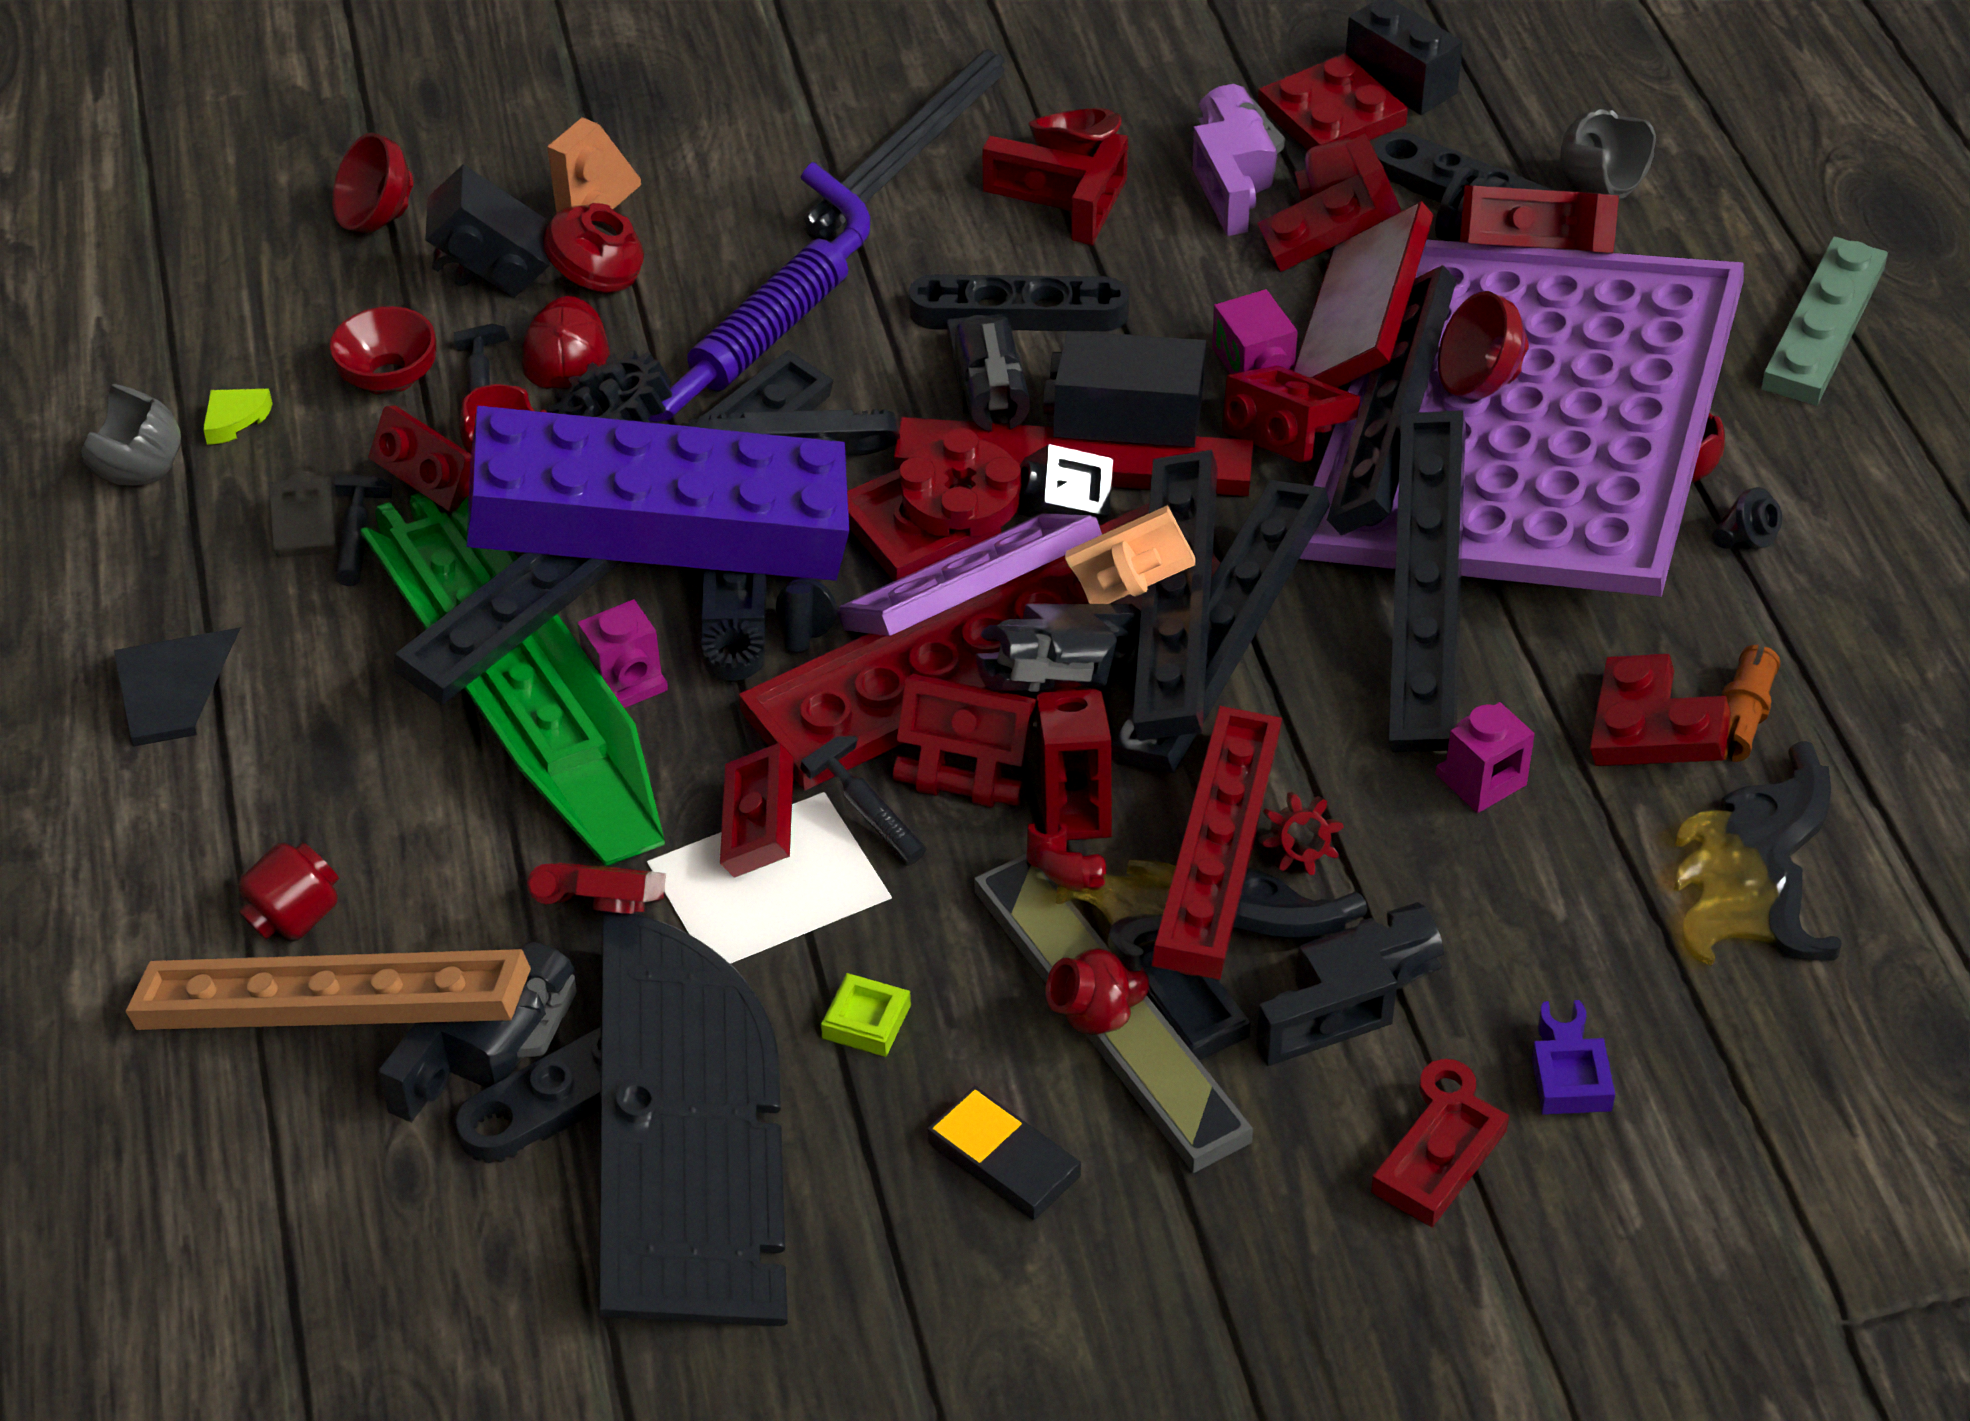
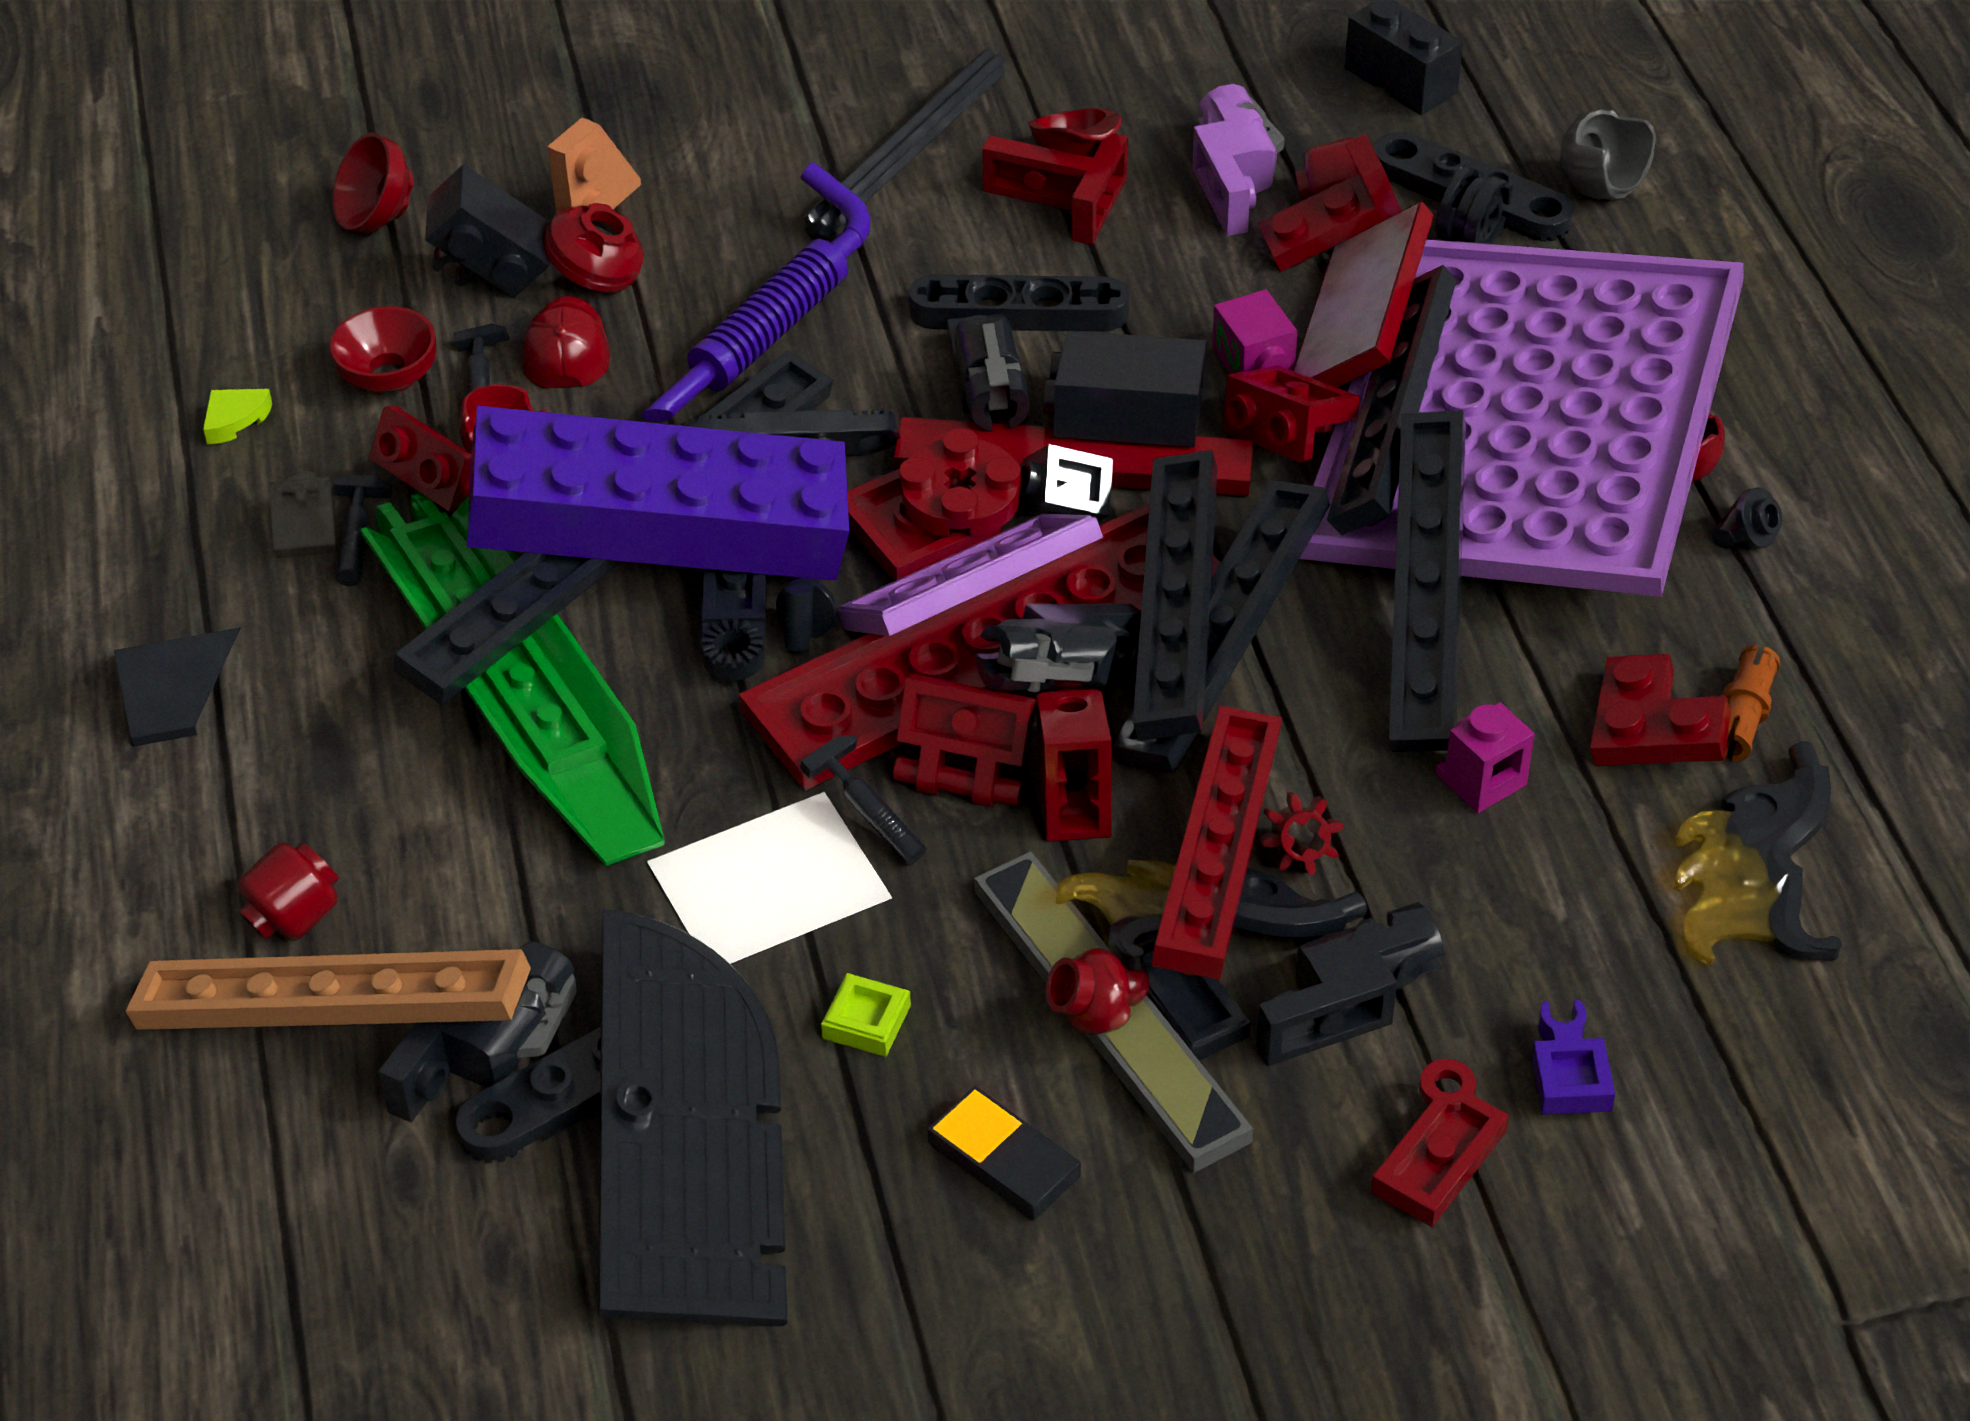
(135, 440): dark grey hair -> none
(612, 887): dark red plate -> none
(617, 390): black gear -> none
(624, 652): magenta brick -> none
(757, 810): dark red plate -> none
(1062, 867): dark red arm -> none
(1131, 557): light nougat hips -> none
(1332, 104): dark red plate -> none
(1482, 347): dark red piece -> none
(1539, 218): dark red bracket -> none
(1824, 321): sand green plate -> none

